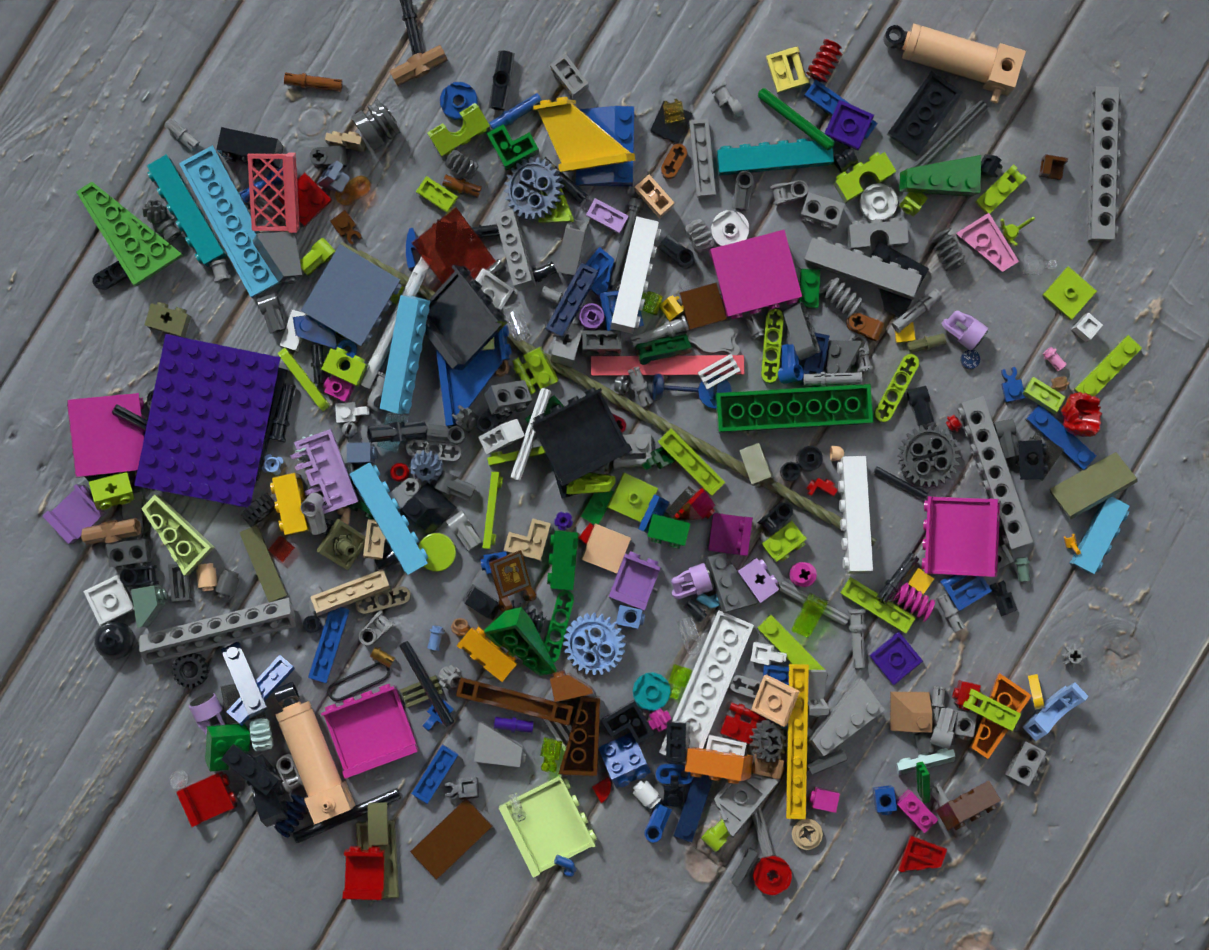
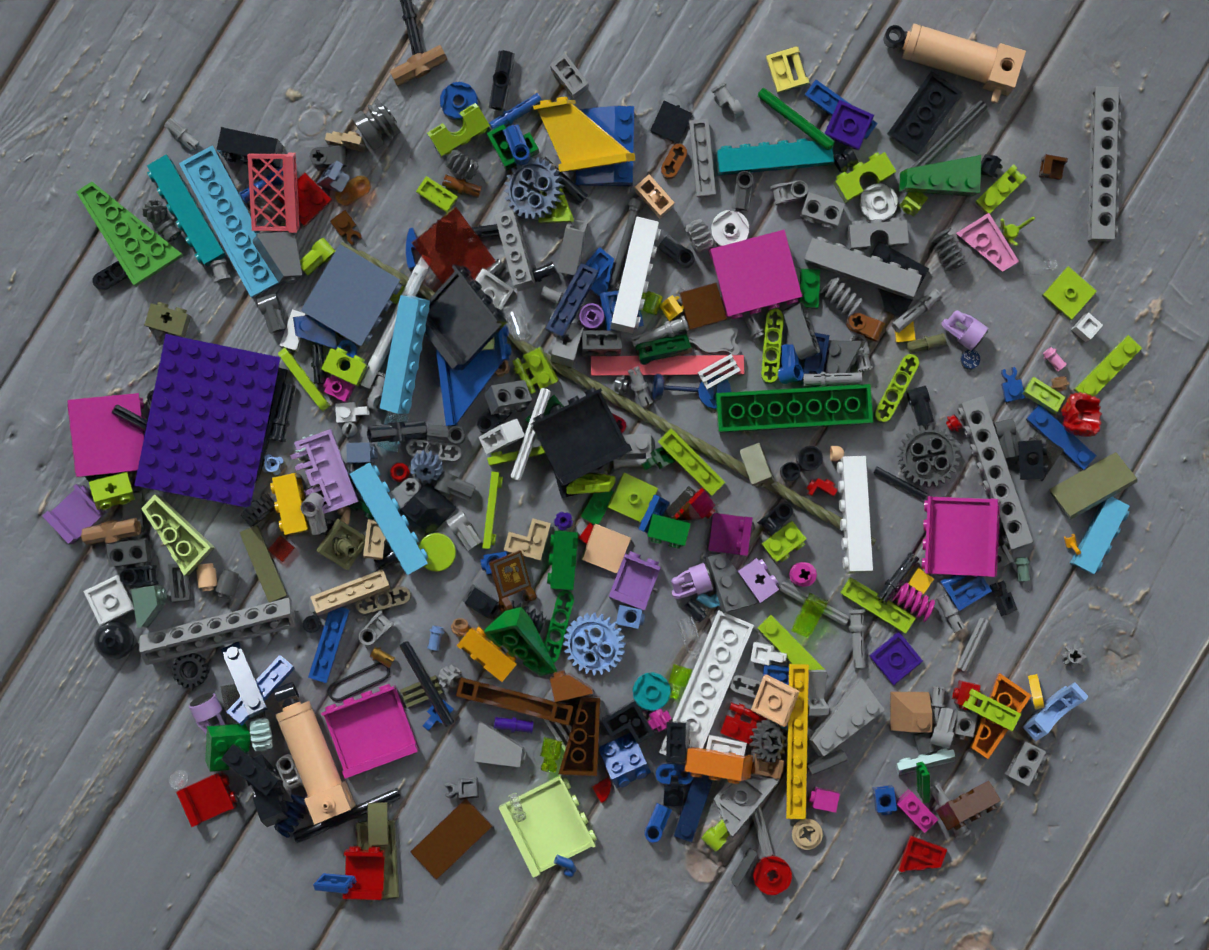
(304, 80): dark orange pin -> none
(334, 883): none -> blue tile
(435, 773): blue plate -> none
(466, 418): dark grey plate -> none
(517, 143): none -> blue piece
(607, 215): lavender plate -> none
(646, 794): white brick -> none
(673, 111): clear yellow tile -> none
(824, 60): red piece -> none
(973, 644): none -> light grey axle

